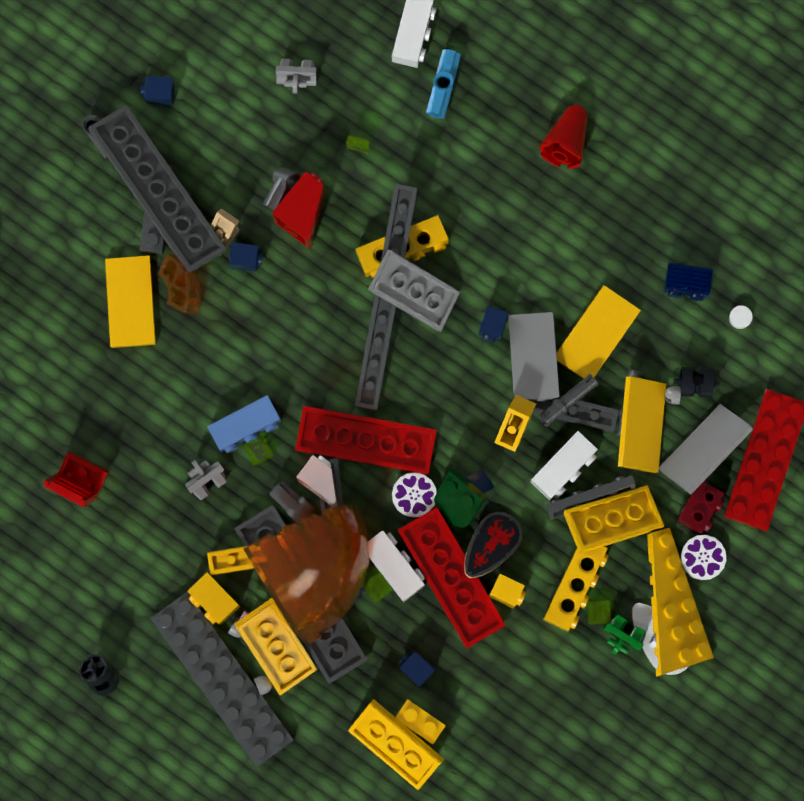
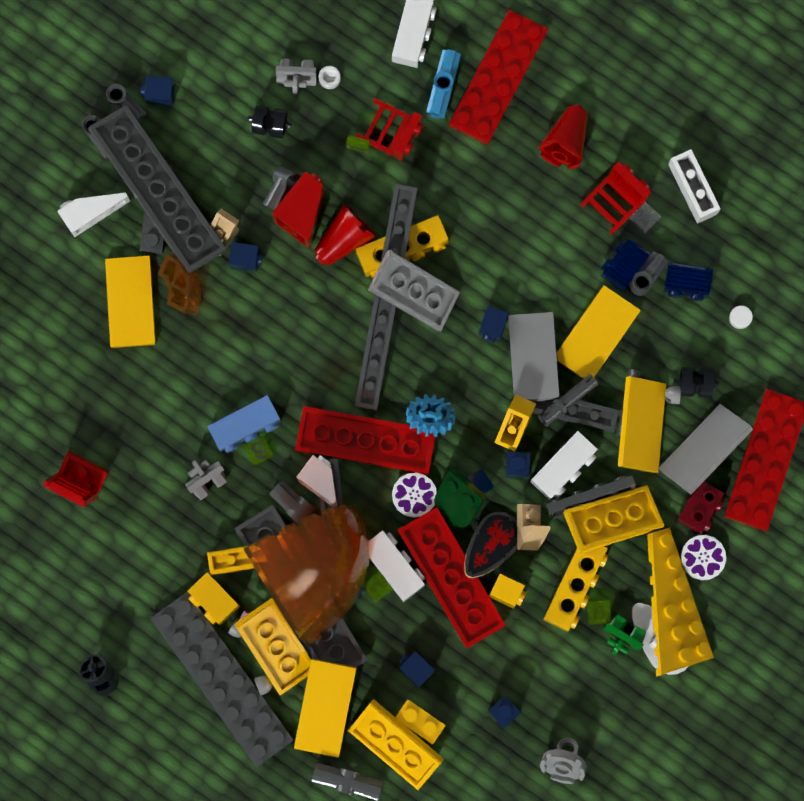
(88, 211): none -> white slope
(126, 99): none -> dark grey piece
(269, 121): none -> black wheel
(325, 707): none -> yellow tile
(329, 77): none -> white tile
(343, 237): none -> red cone
(347, 781): none -> dark grey piece
(402, 141): none -> red plate
(430, 415): none -> dark azure gear
(498, 77): none -> red plate
(504, 711): none -> dark blue brick
(517, 464): none -> dark blue brick
(529, 529): none -> tan slope
(563, 764): none -> light grey tile
(625, 264): none -> clear blue brick
(627, 186): none -> red plate
(645, 217): none -> clear tile
(649, 273): none -> dark grey piece
(694, 186): none -> white brick

